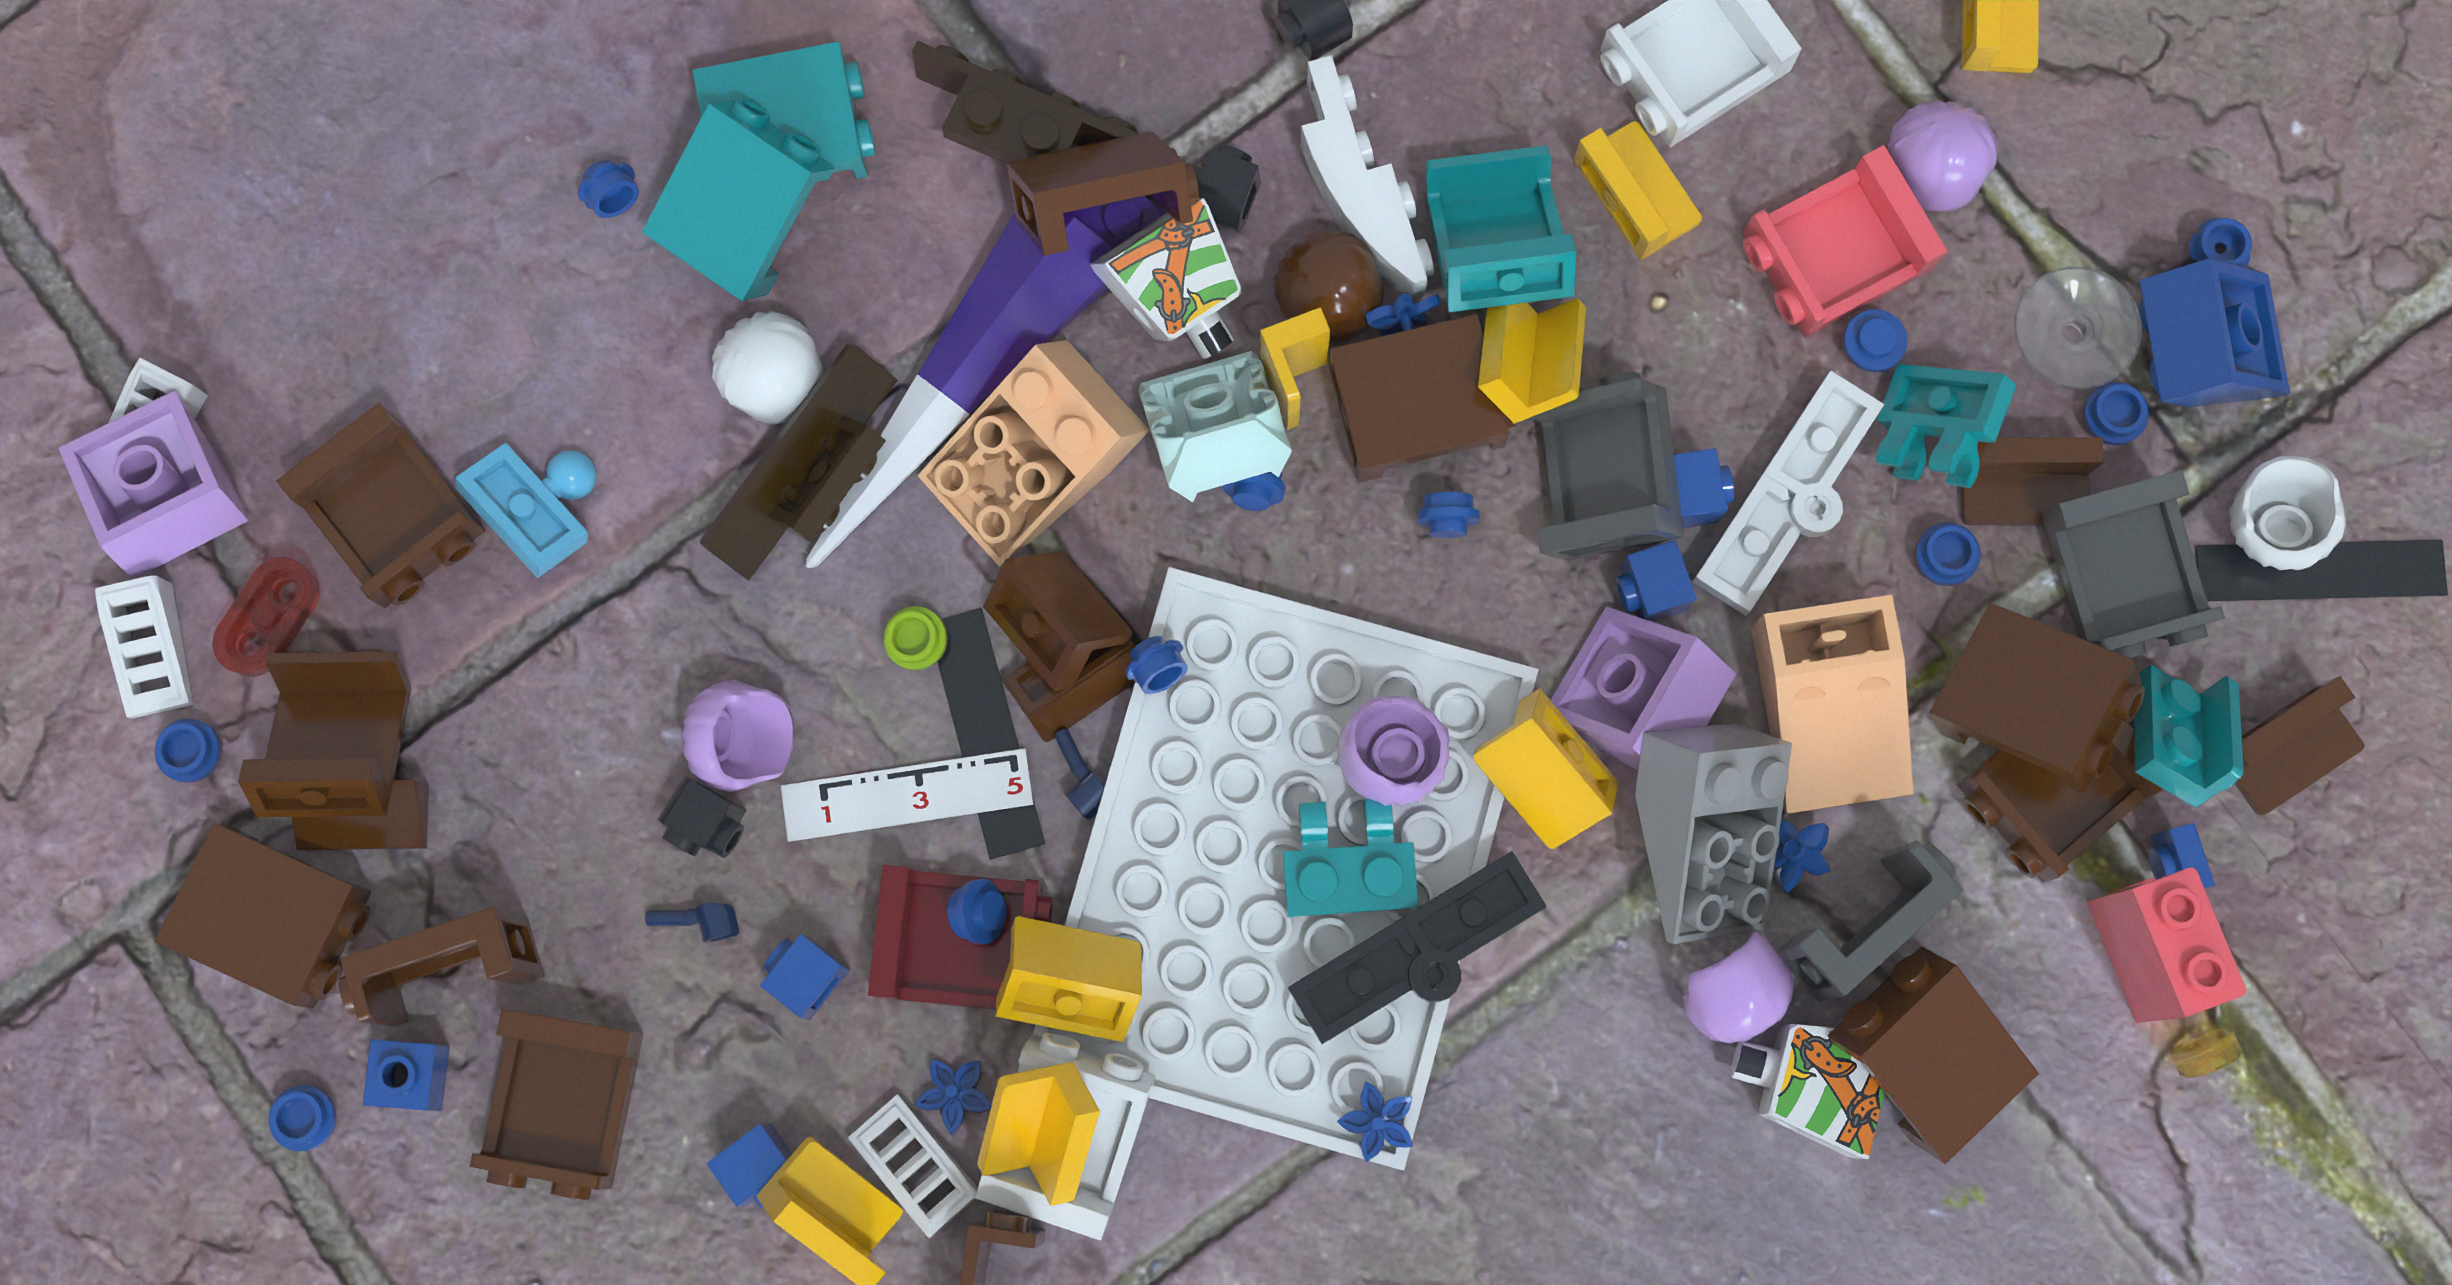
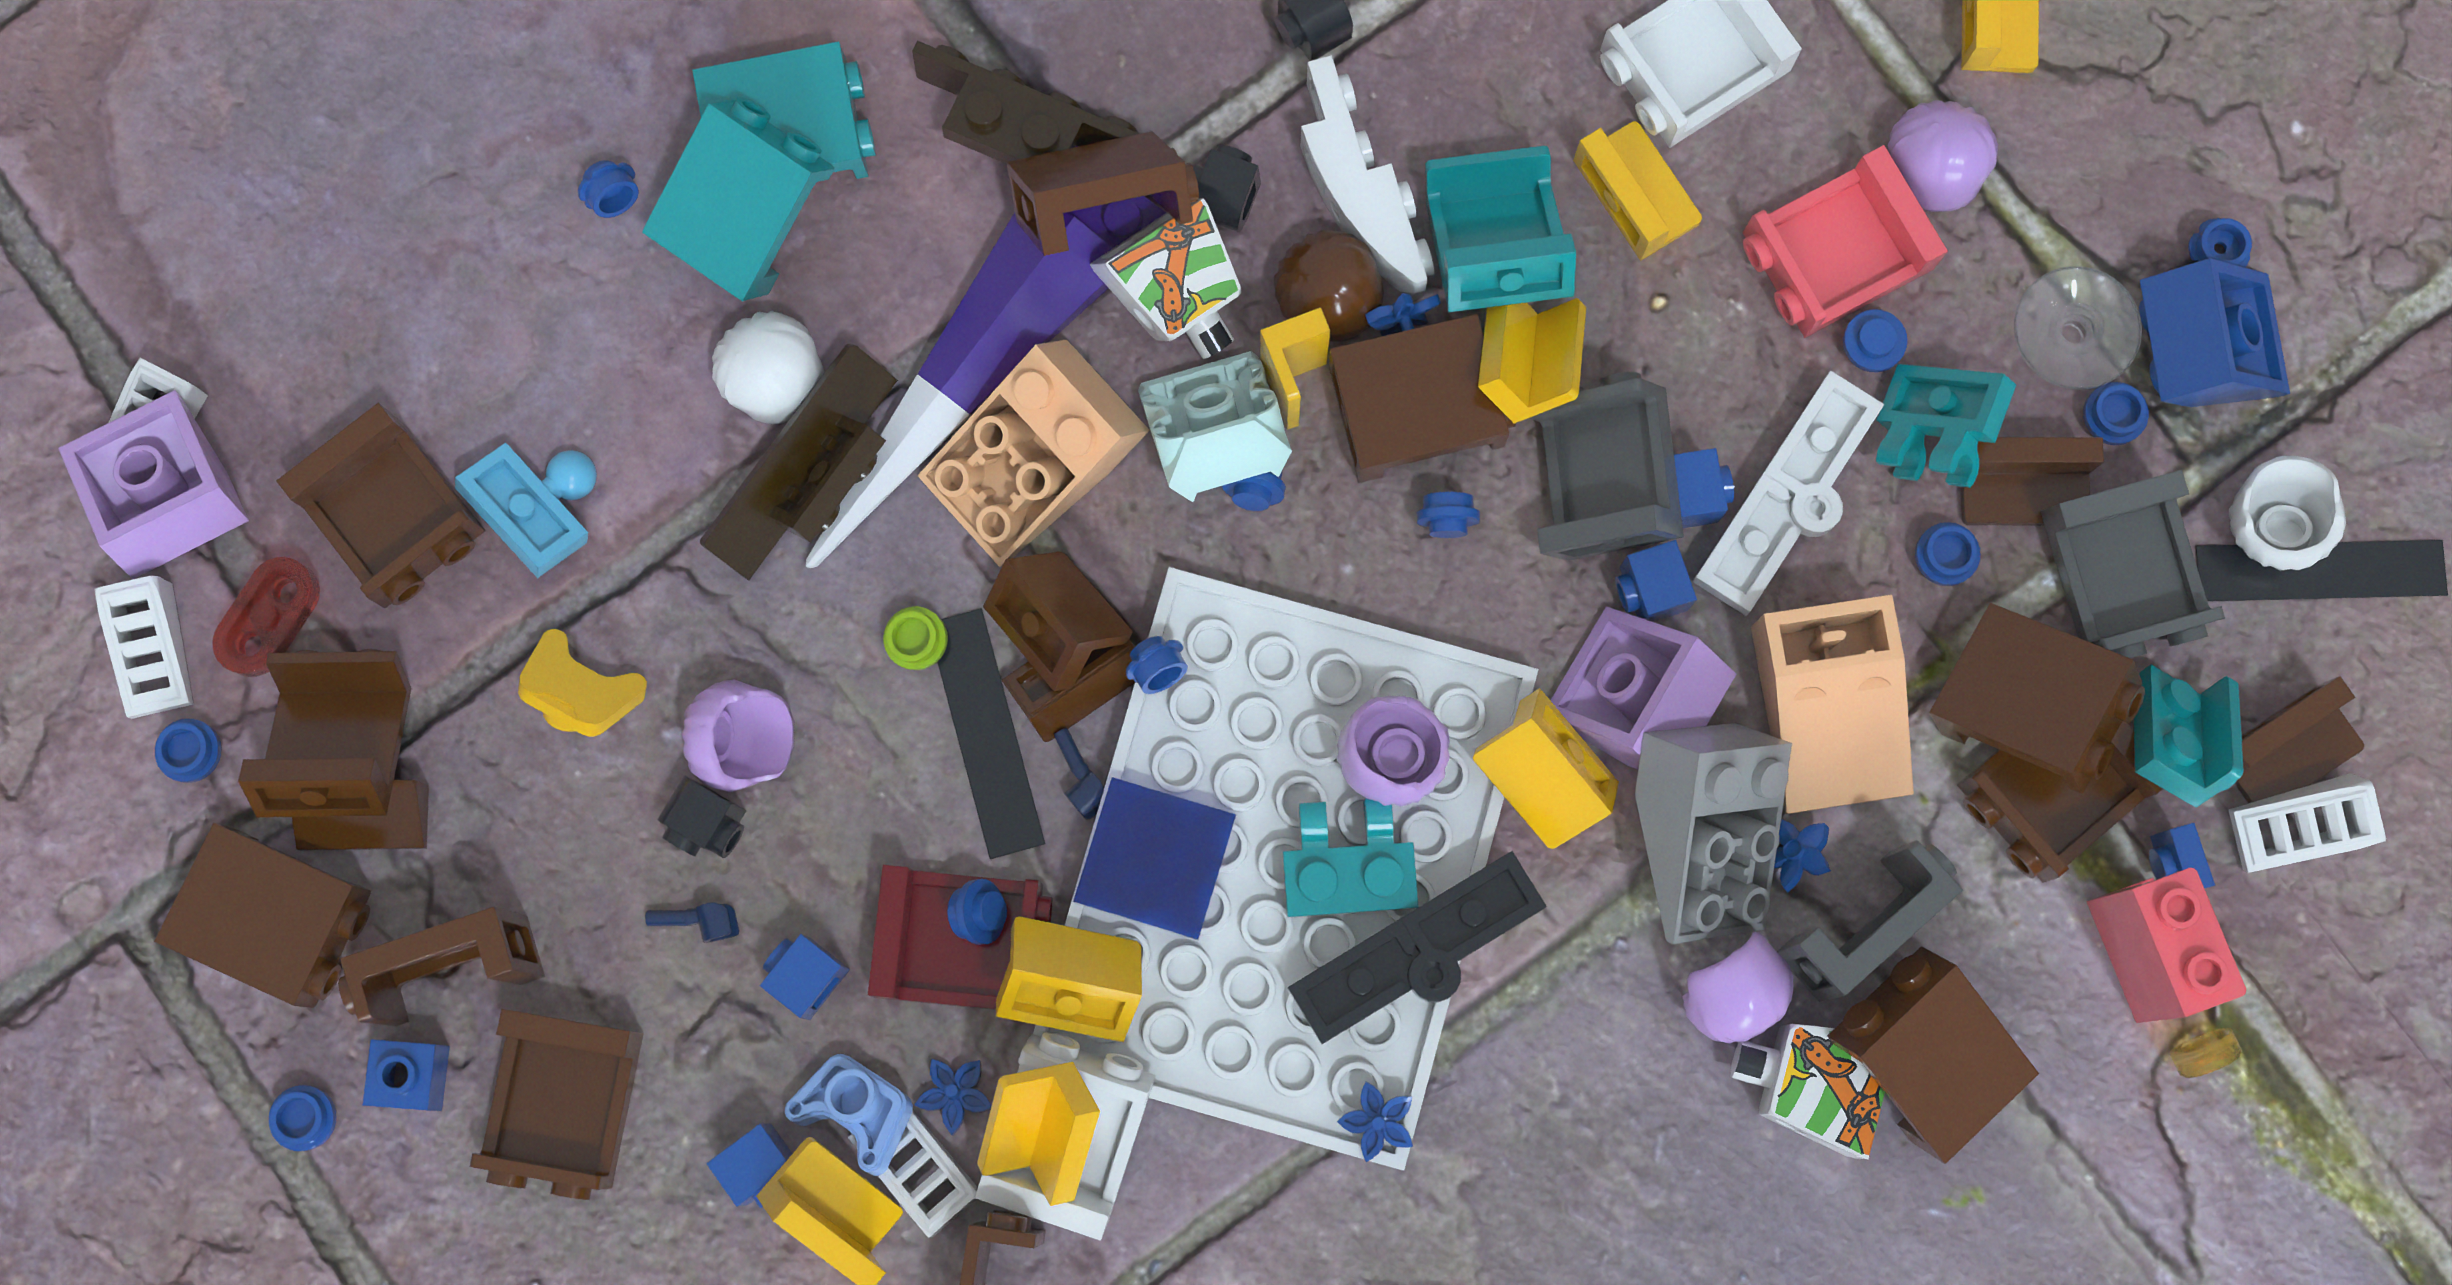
(573, 694): none -> yellow piece
(859, 1102): none -> light blue piece
(906, 795): white sticker -> none
(1155, 858): none -> clear blue tile
(2360, 808): none -> white slope

